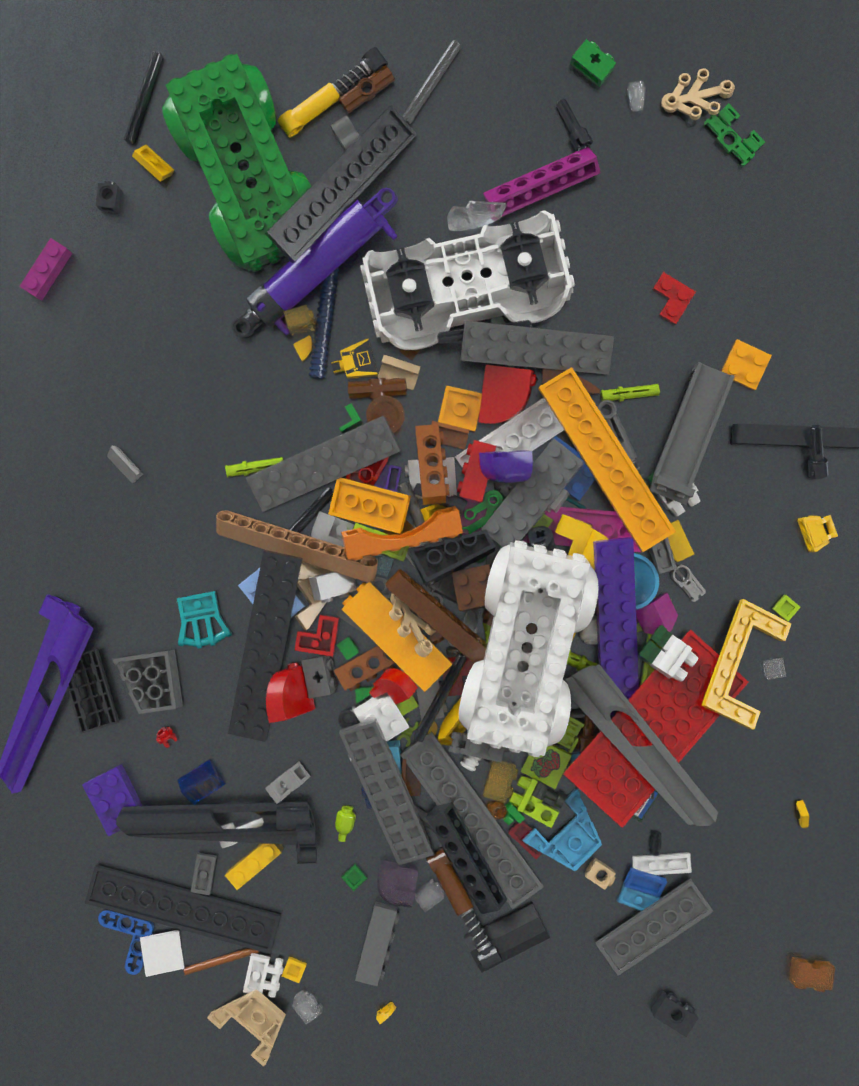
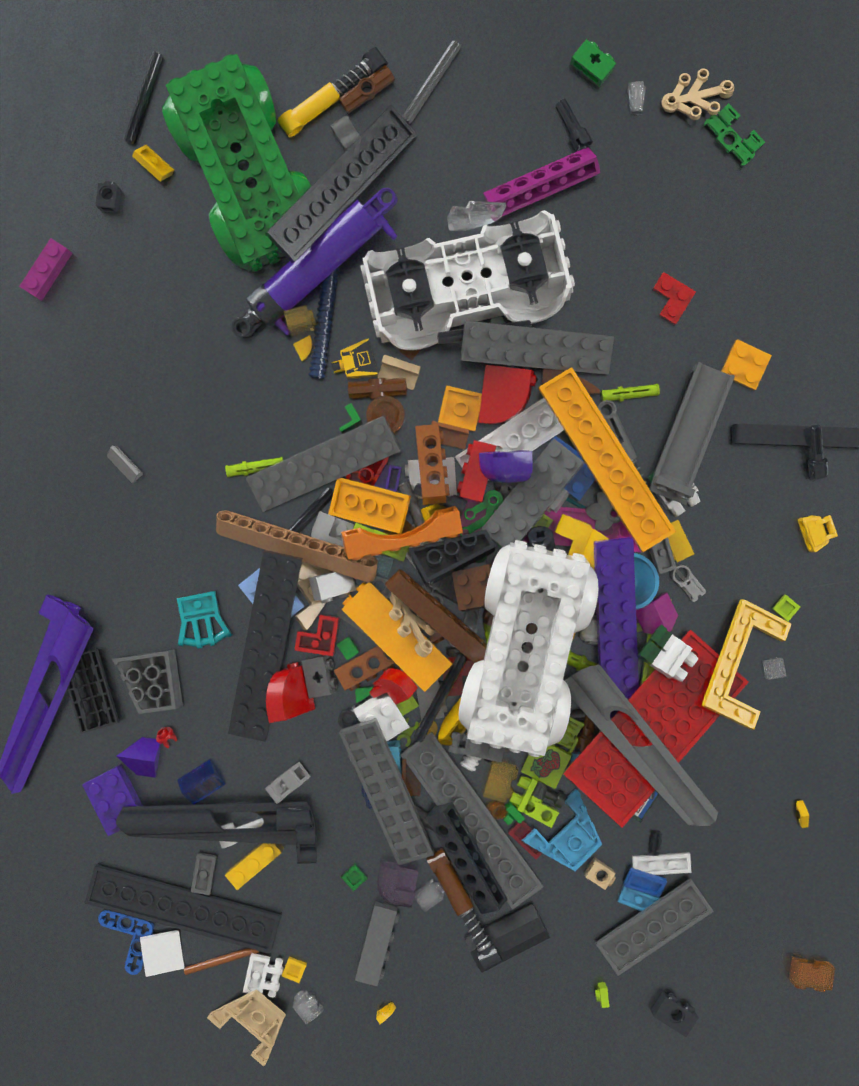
(142, 757): none -> dark purple slope
(344, 822): lime plant -> none
(602, 513): none -> dark grey plate
(602, 995): none -> lime plate

